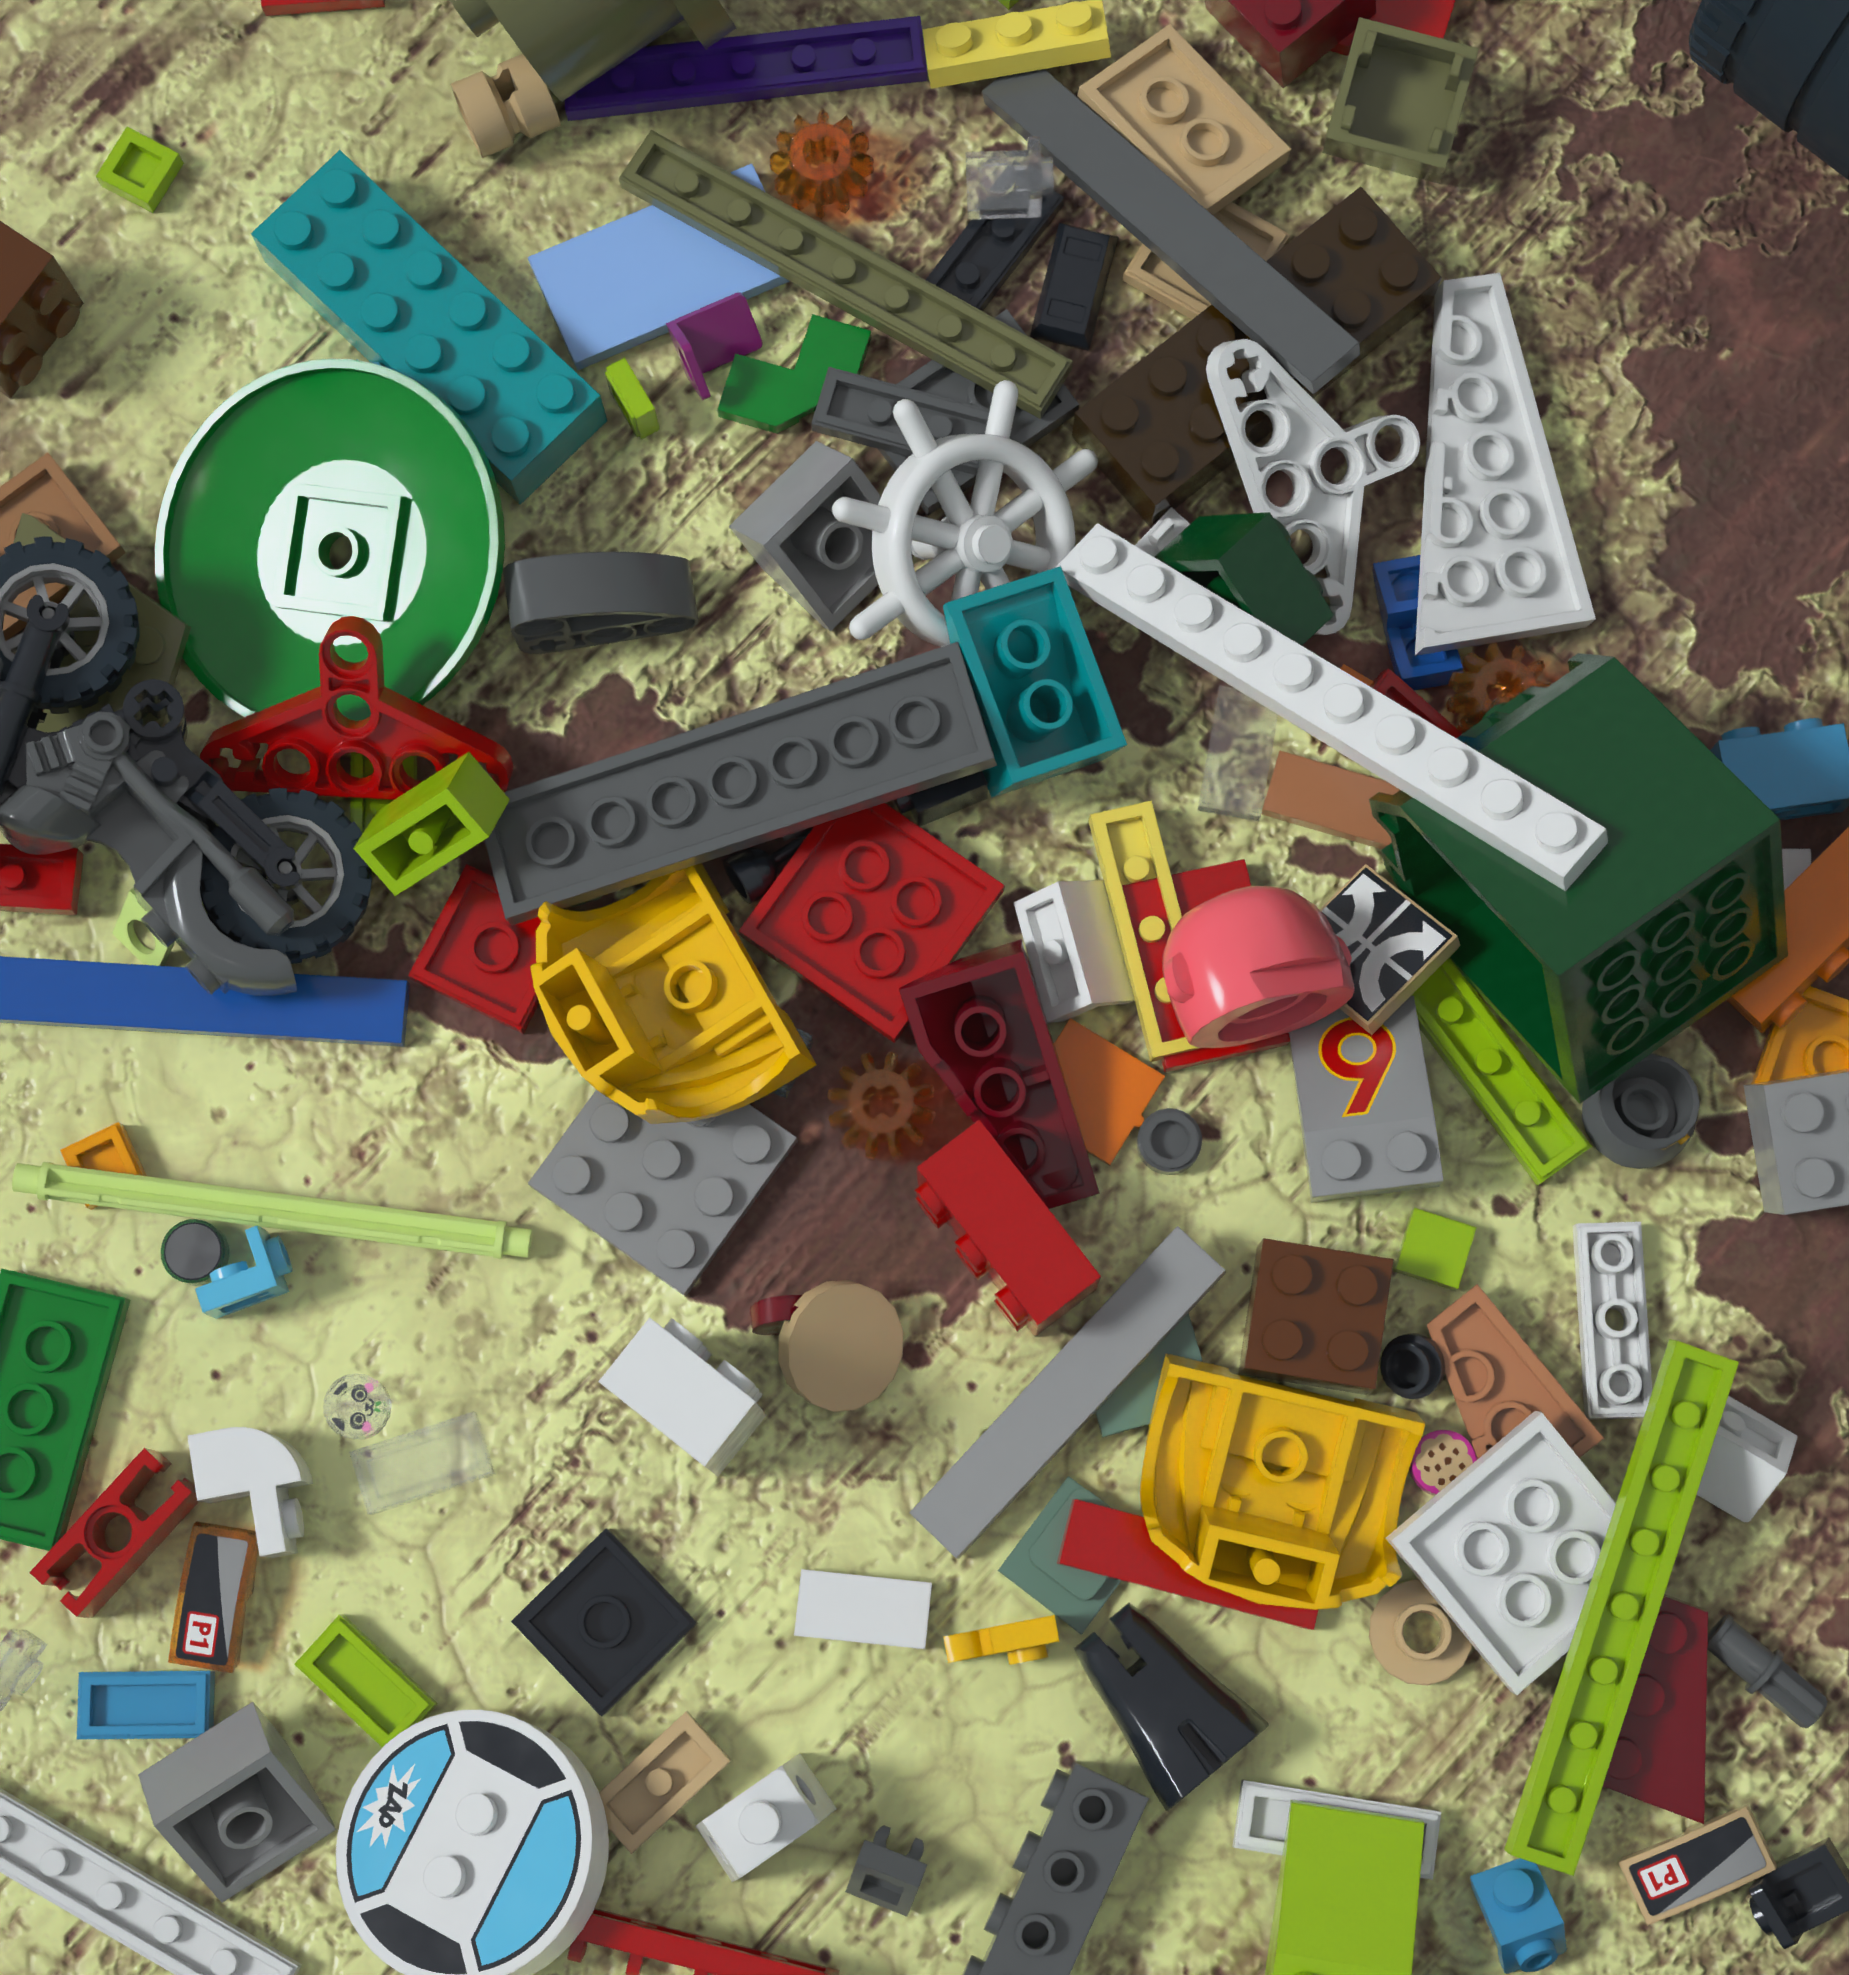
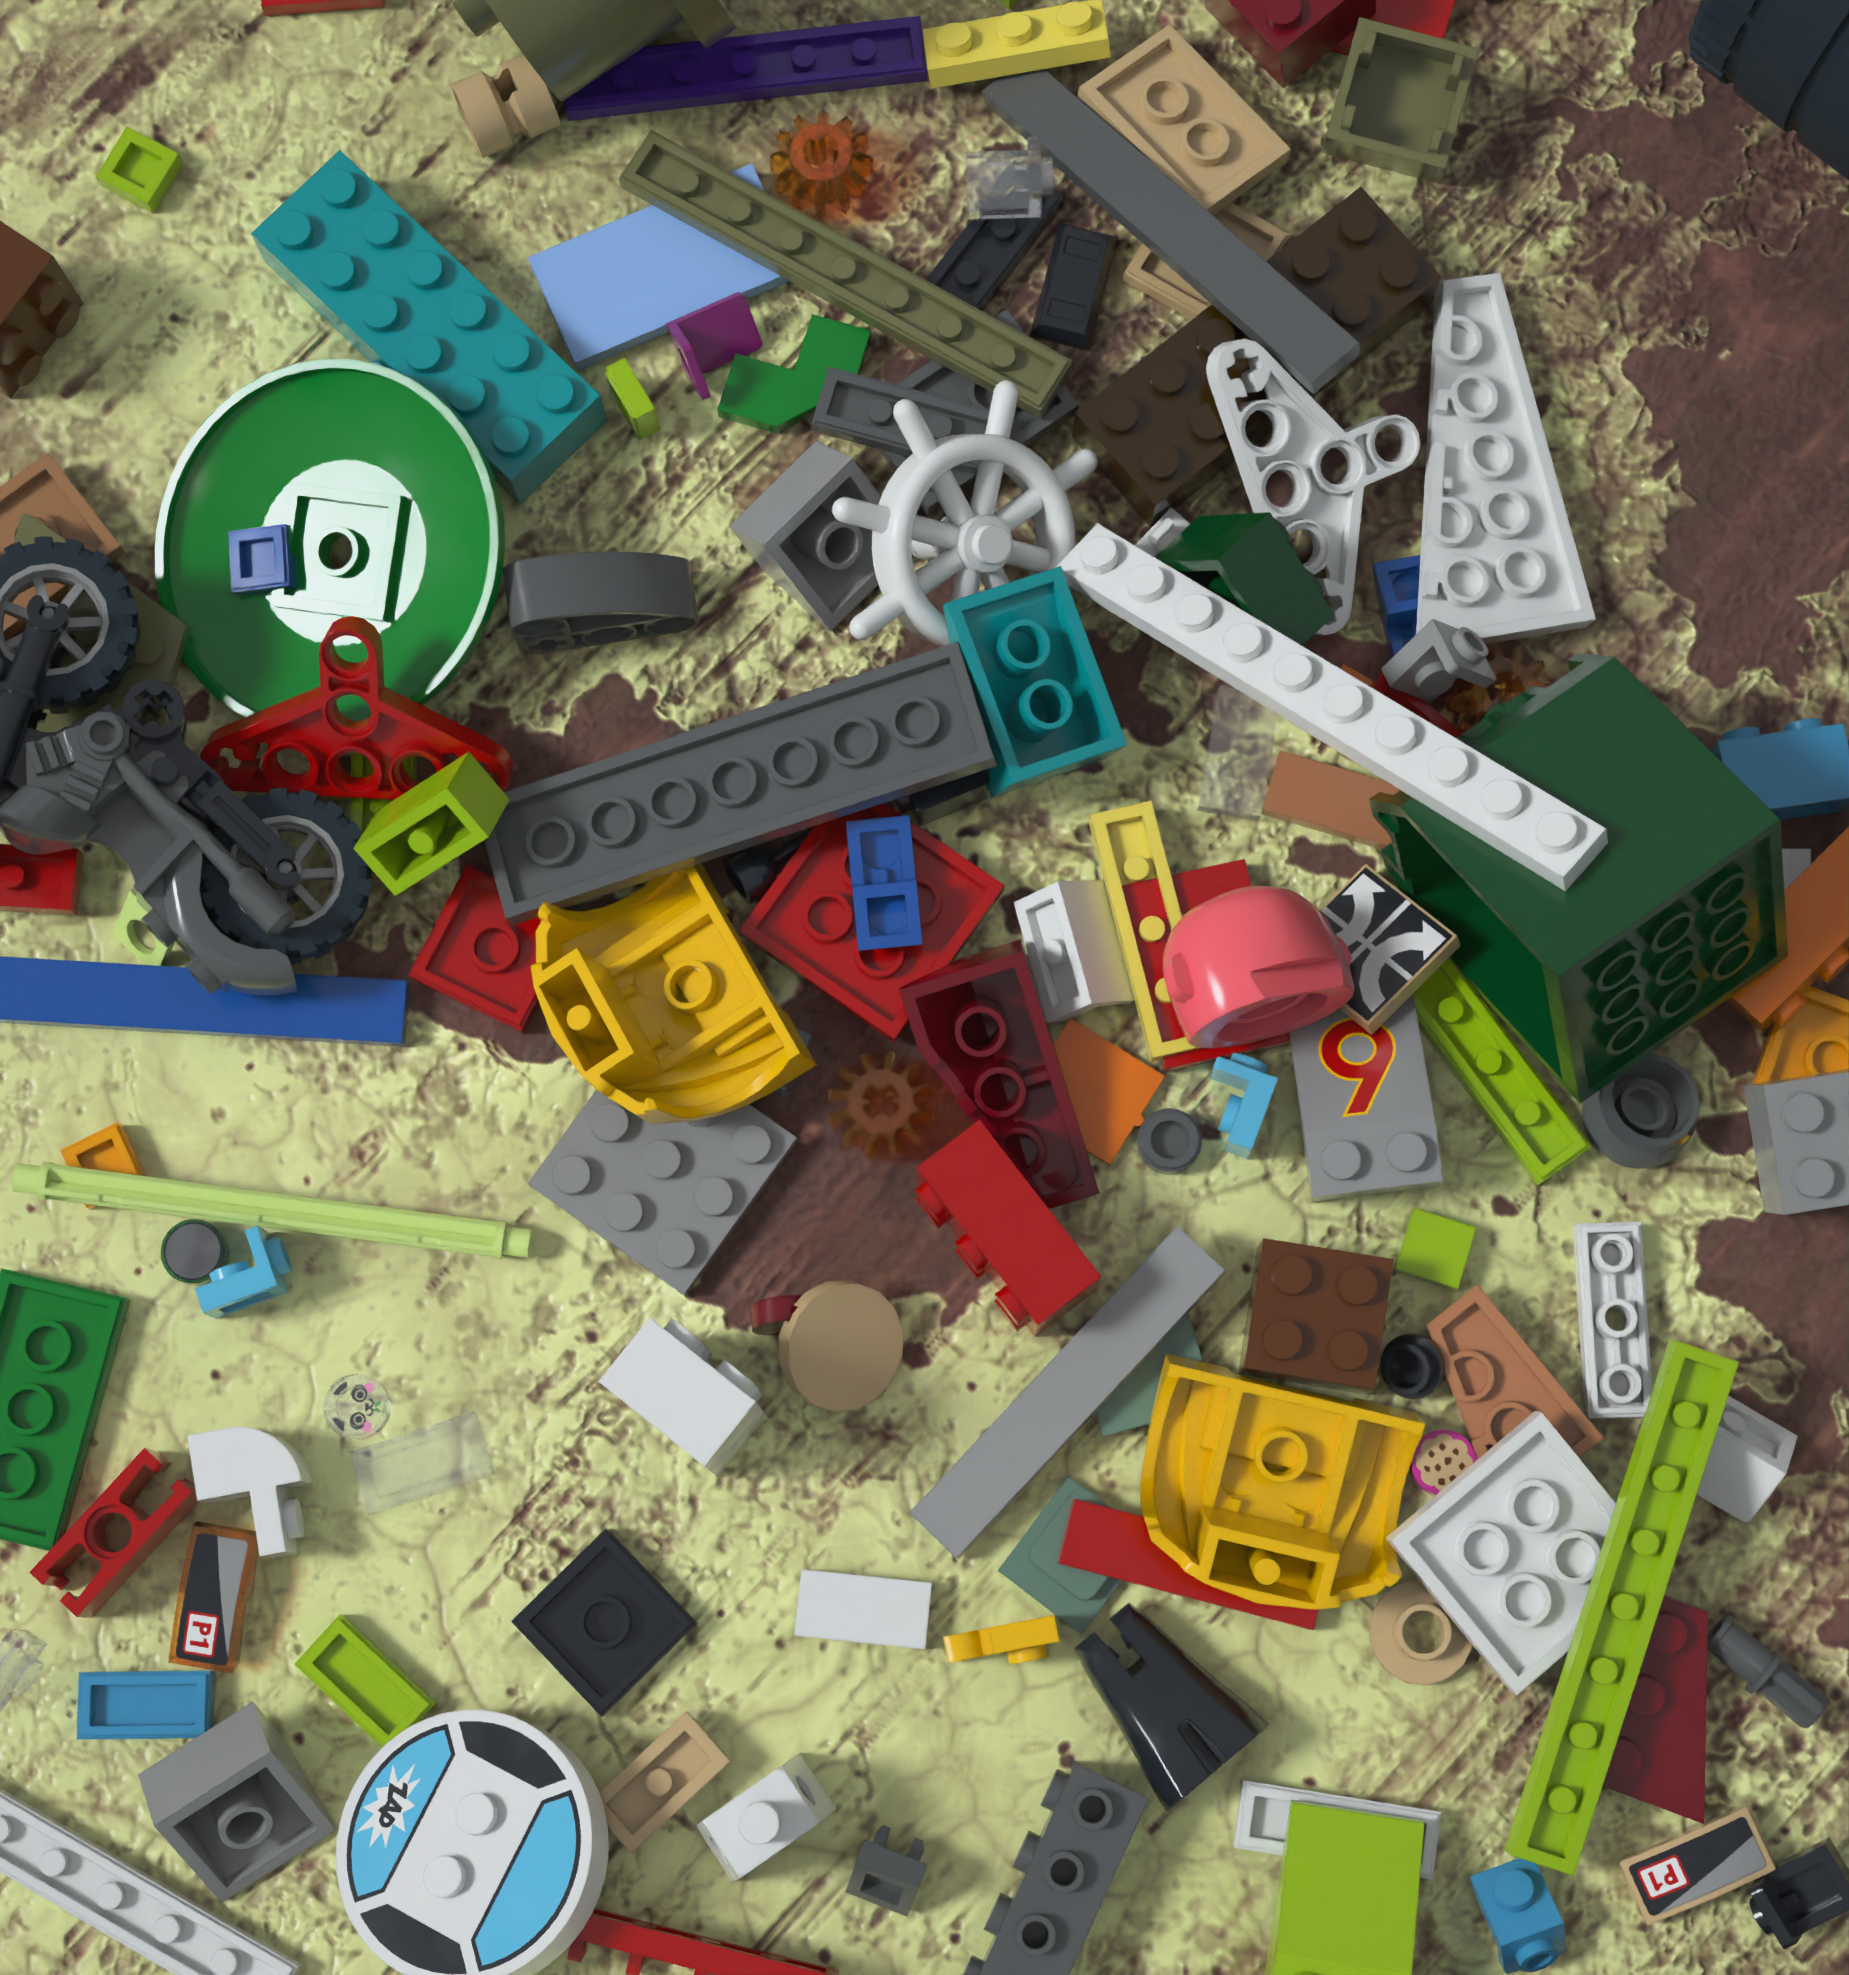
(256, 557): none -> tile
(883, 882): none -> blue slope
(1243, 1115): none -> medium azure bracket
(1436, 659): none -> light grey bracket

